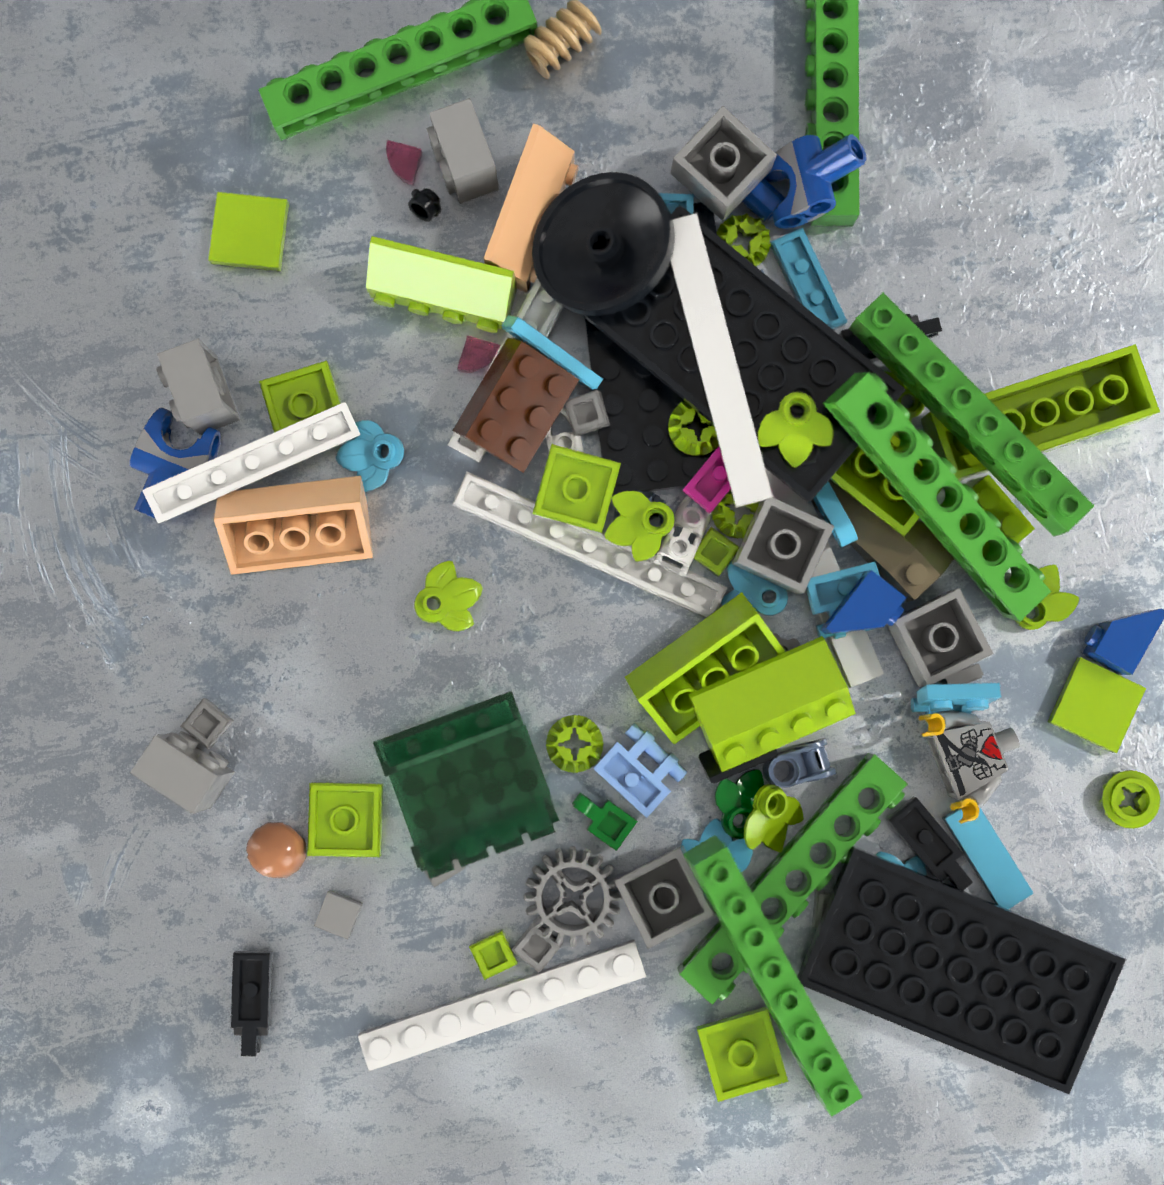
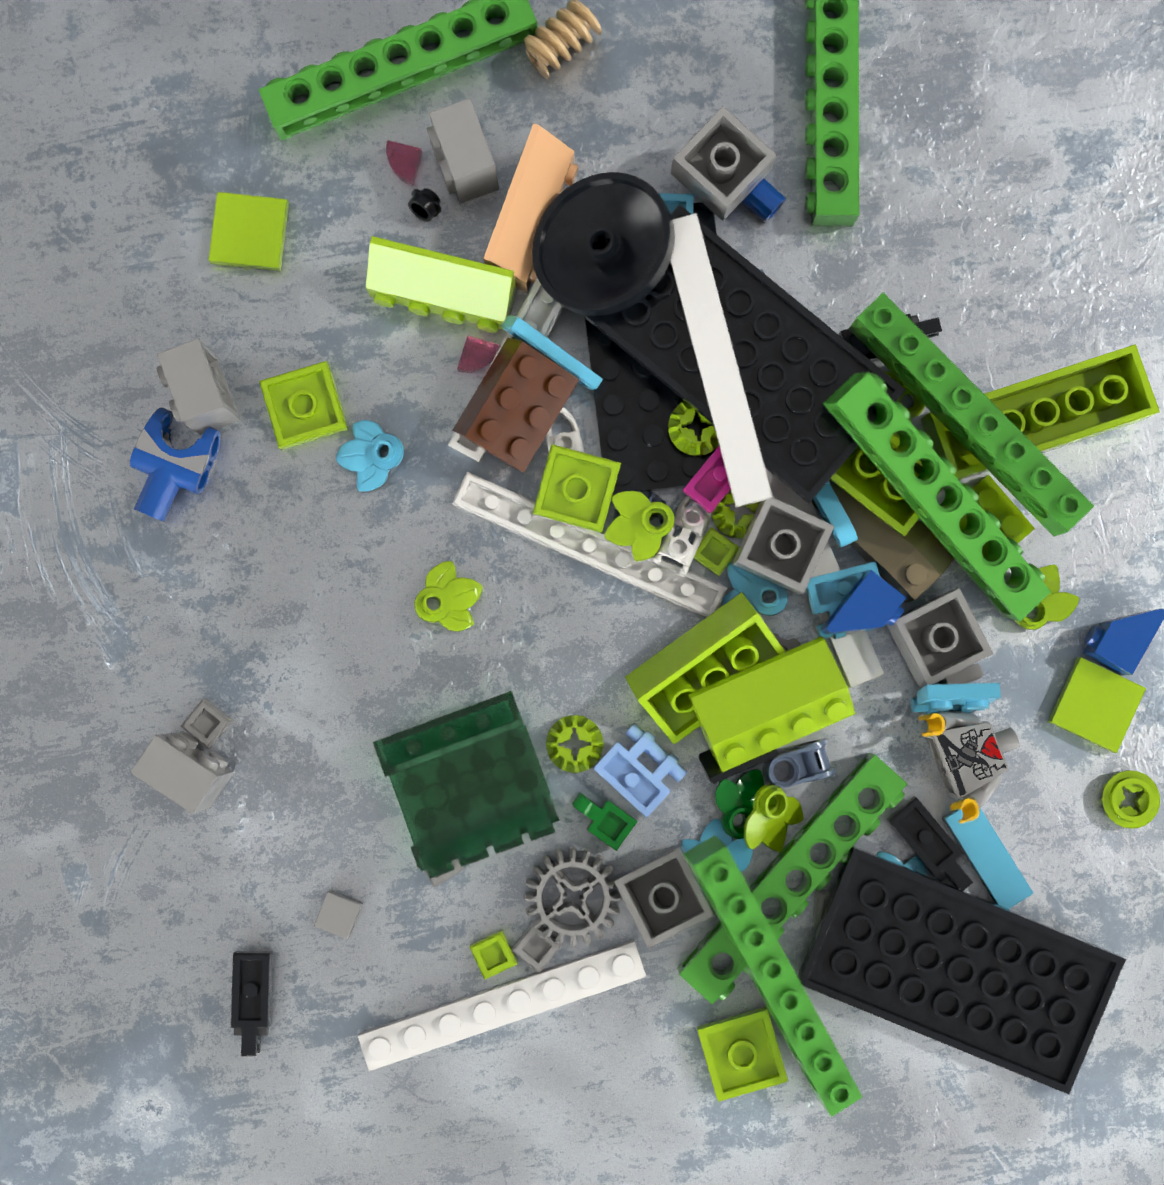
(251, 462): white plate -> none
(276, 850): nougat hair -> none
(294, 525): light nougat slope -> none
(345, 819): lime tile -> none
(587, 413): light grey tile -> none
(748, 226): lime gear -> none
(795, 434): lime plate -> none
(807, 277): medium azure tile -> none
(811, 175): blue connector -> none

